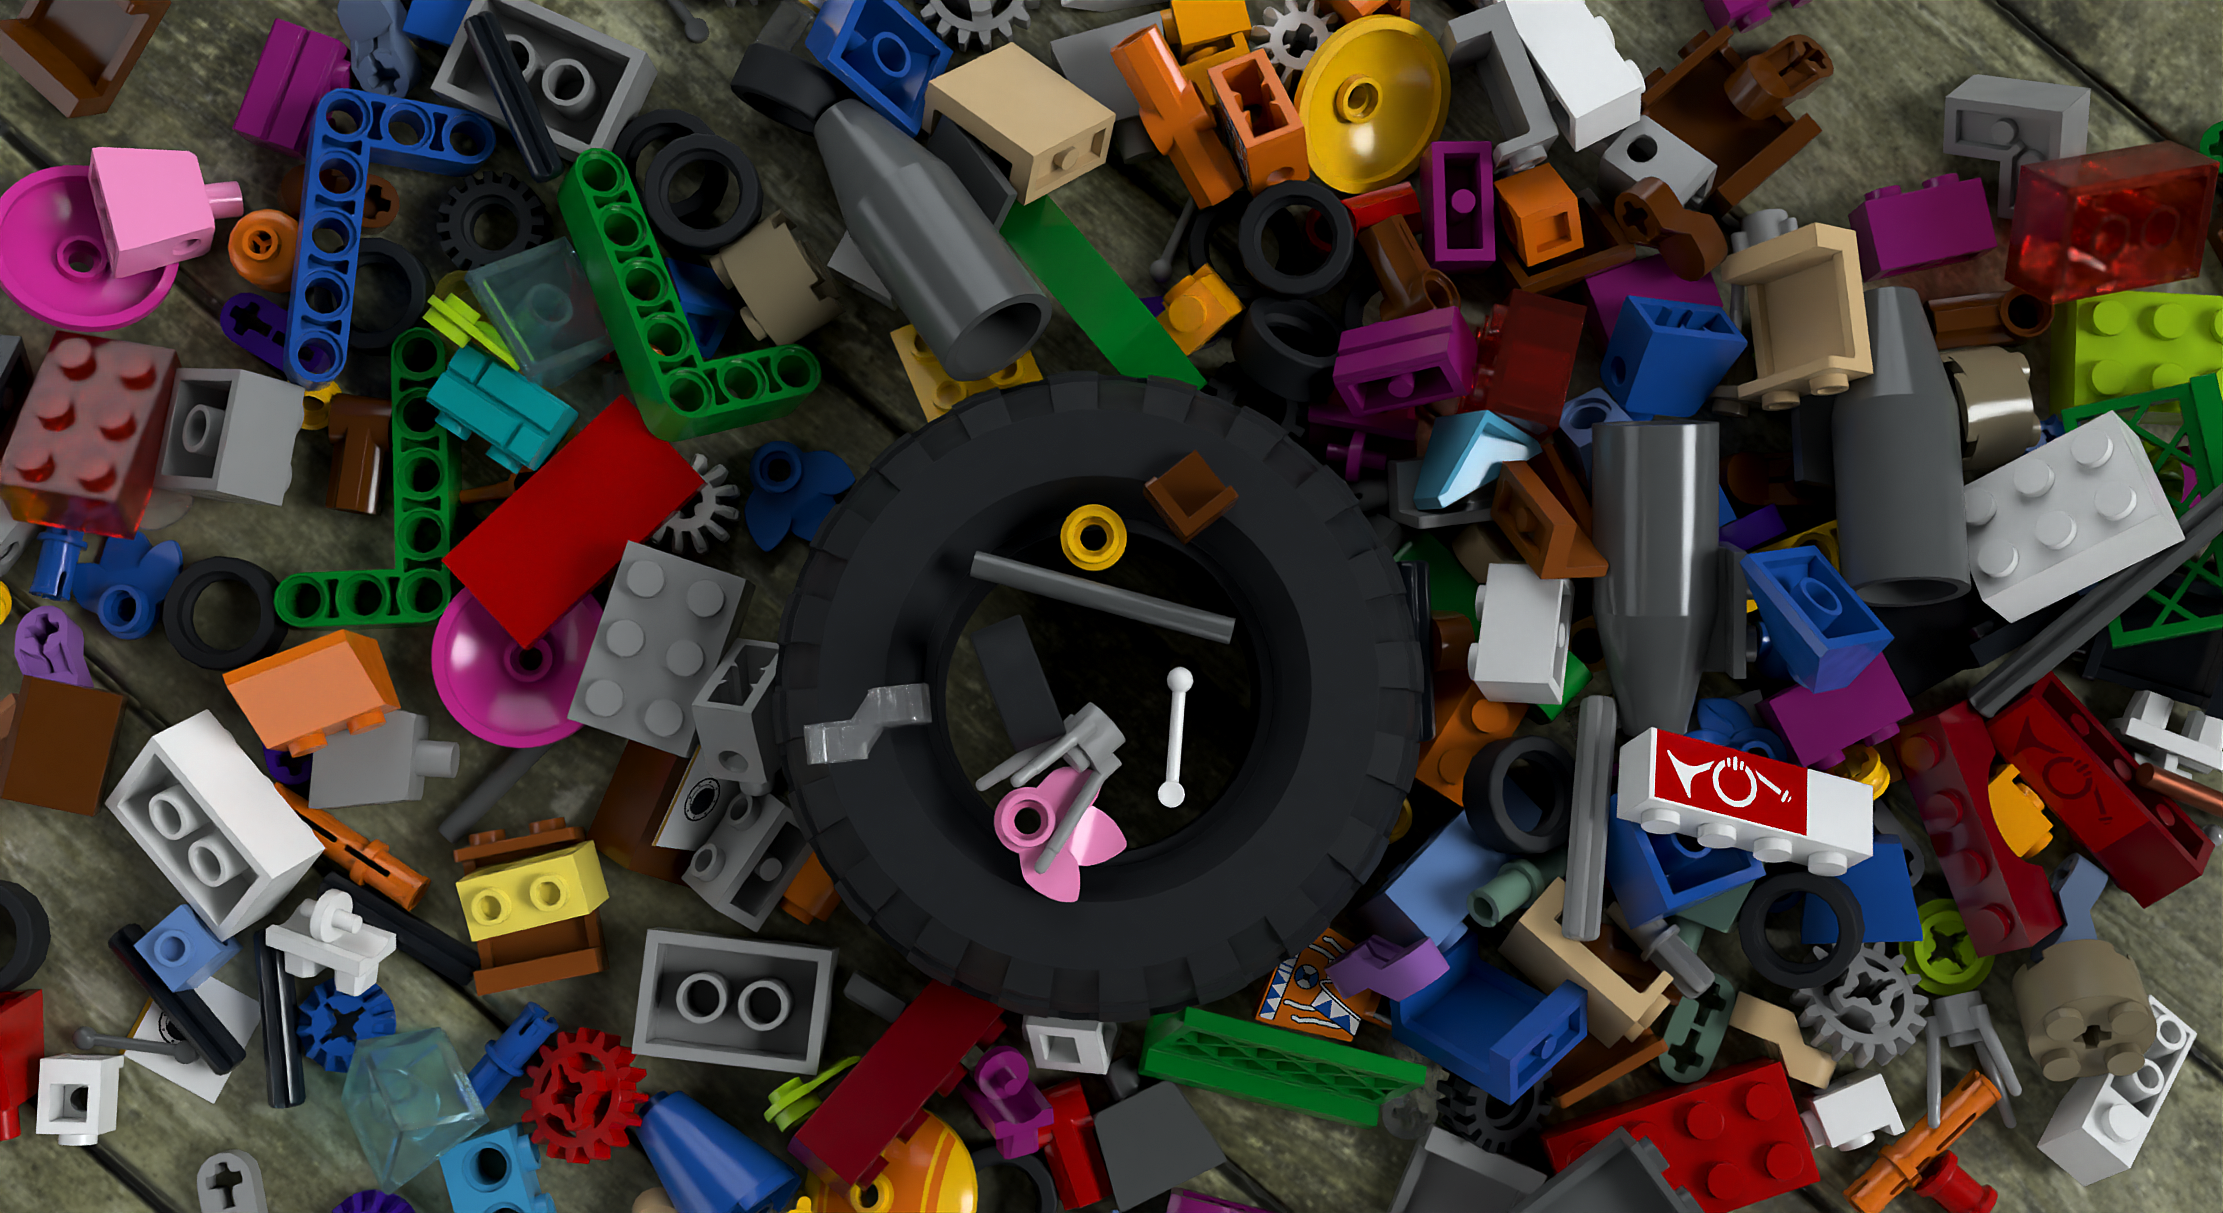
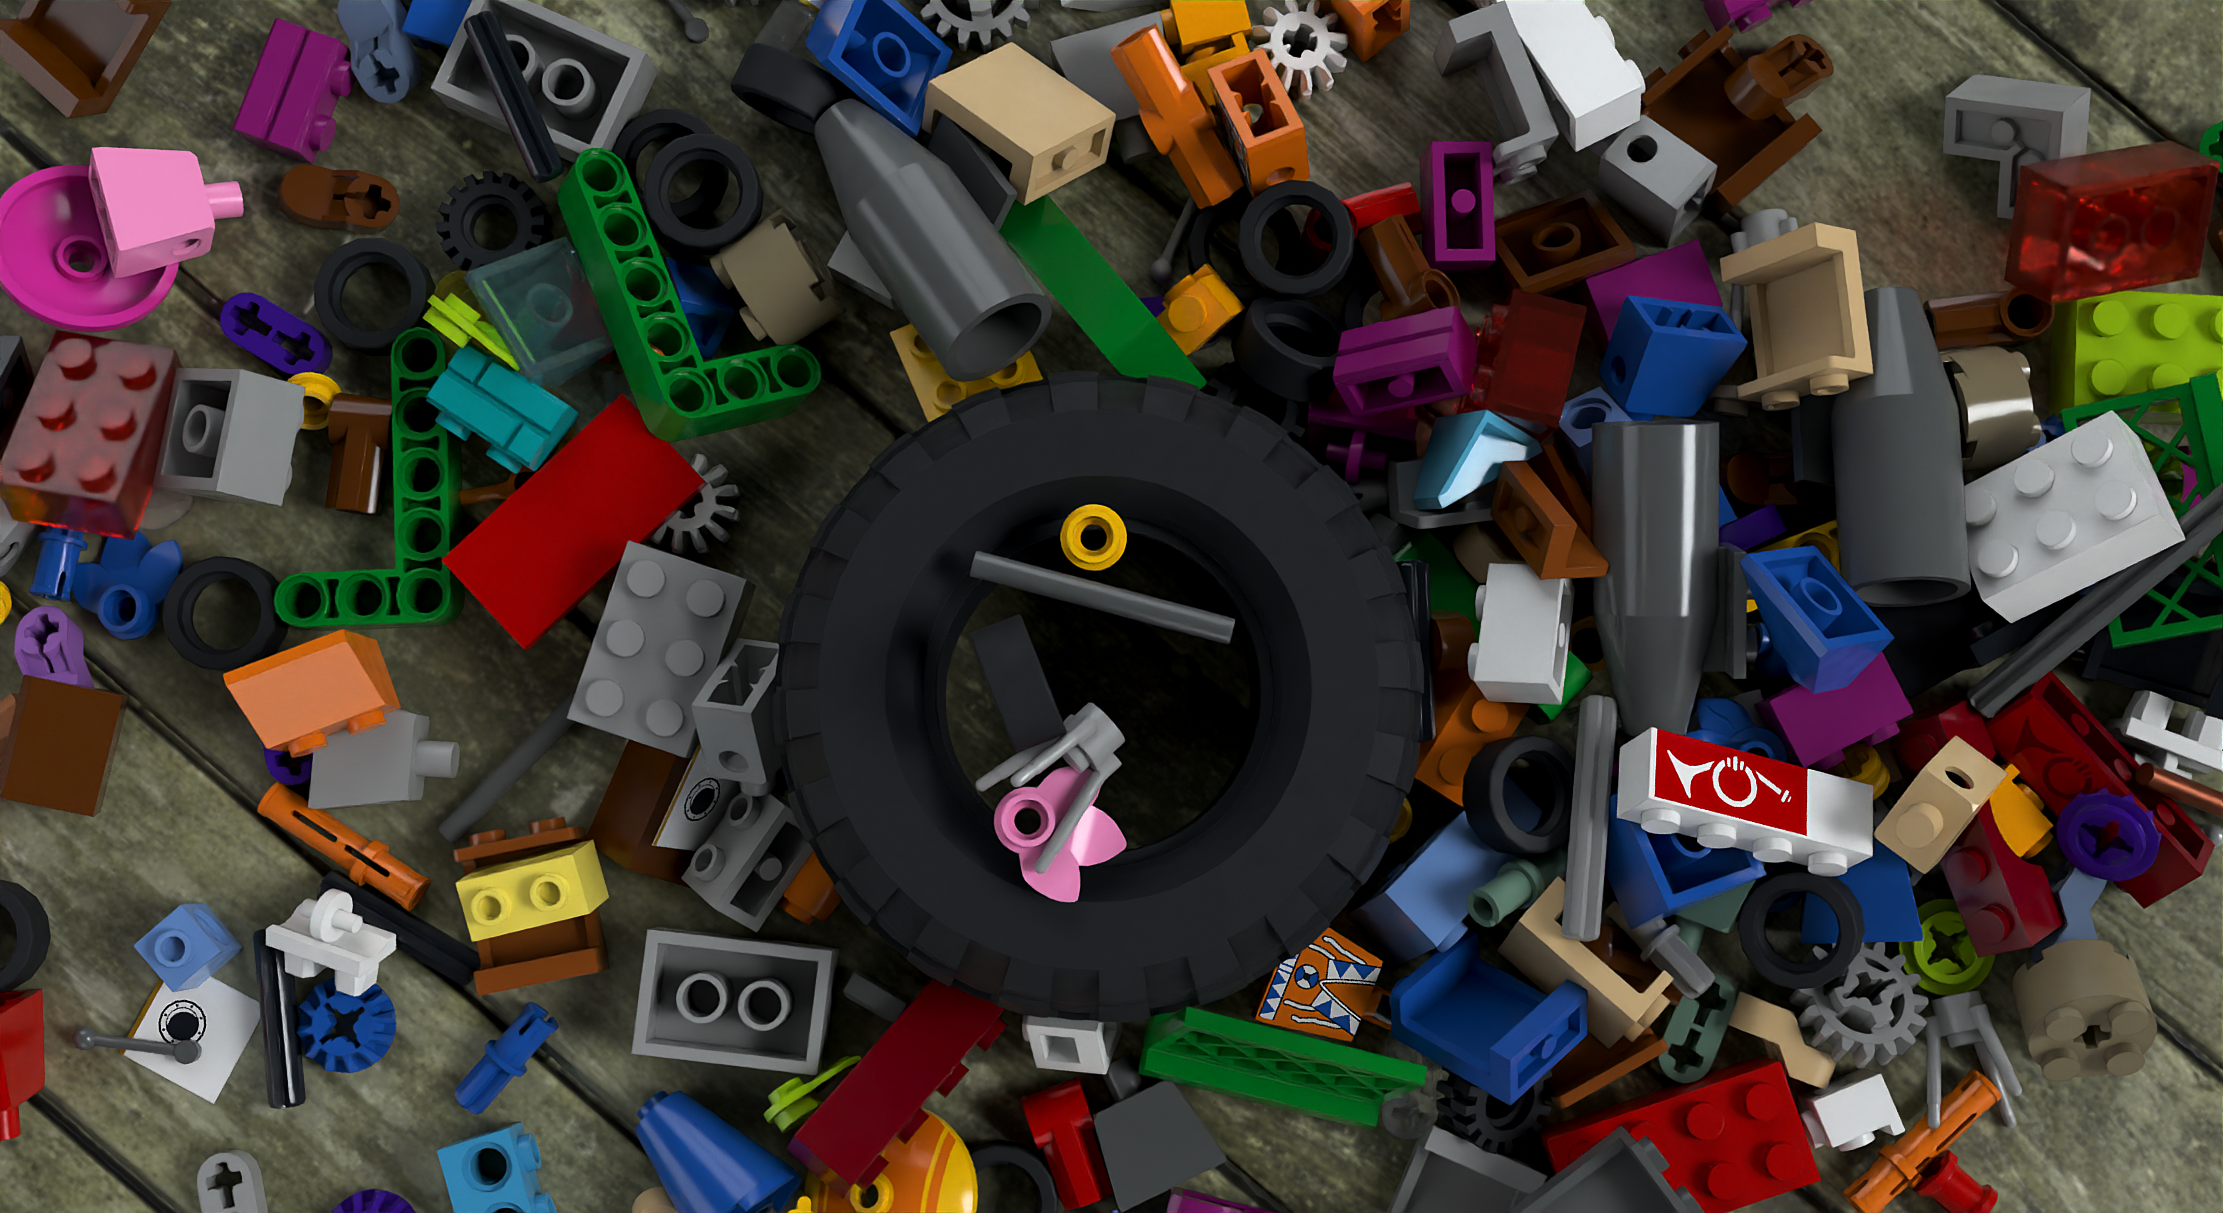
(59, 1096): white brick -> none
(182, 1008): black axle -> none
(214, 824): white brick -> none
(264, 249): orange head -> none
(345, 211): blue beam -> none
(409, 1102): clear light blue slope -> none
(485, 677): dark pink dish -> none
(584, 1096): red gear -> none
(797, 502): blue plate -> none
(880, 710): clear piece -> none
(1006, 1101): magenta hips -> none
(1171, 792): white hinge -> none
(1189, 497): reddish brown panel -> none
(1387, 968): medium lavender piece -> none
(1394, 109): yellow dish -> none
(1538, 214): orange brick -> none
(1656, 219): reddish brown piece -> none
(1923, 227): magenta brick -> none
(1935, 808): none -> tan torso
(2109, 1115): white slope -> none
(2126, 855): none -> dark purple gear

